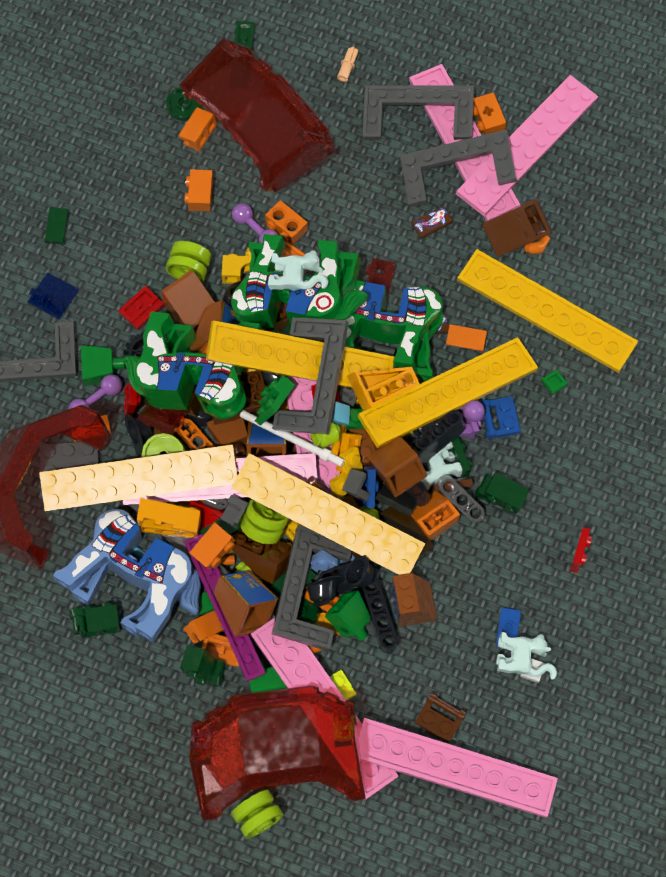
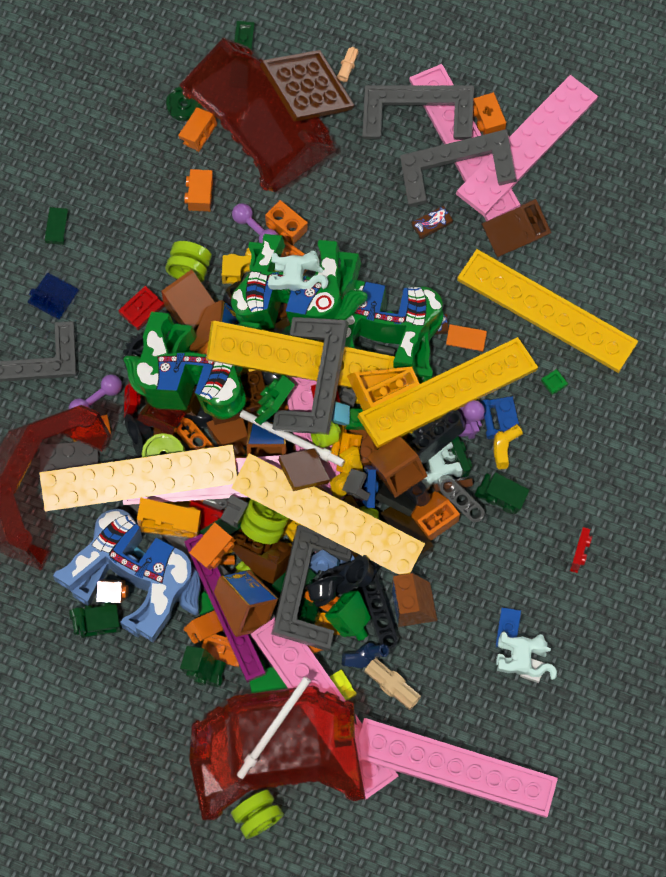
(98, 363): green torso -> none
(112, 591): none -> brick
(252, 759): none -> white bar
(303, 469): none -> reddish brown tile
(307, 85): none -> reddish brown plate
(364, 655): none -> dark blue arm
(381, 279): clear red brick -> none
(392, 683): none -> tan piece
(437, 723): reddish brown plate -> none
(501, 444): none -> yellow arm
(537, 247): orange arm -> none

